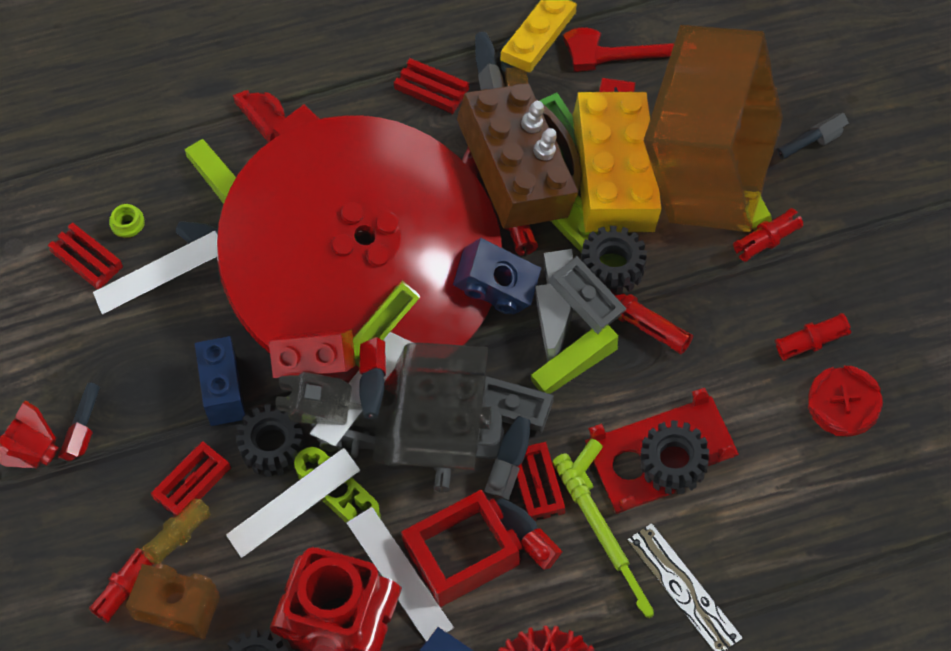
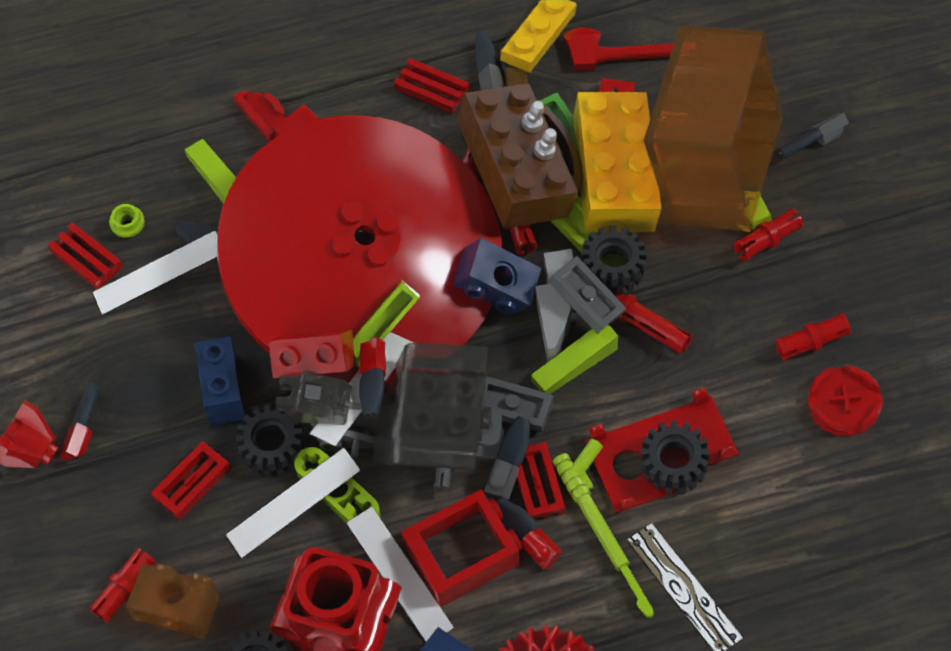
(176, 531): clear yellow pin -> none

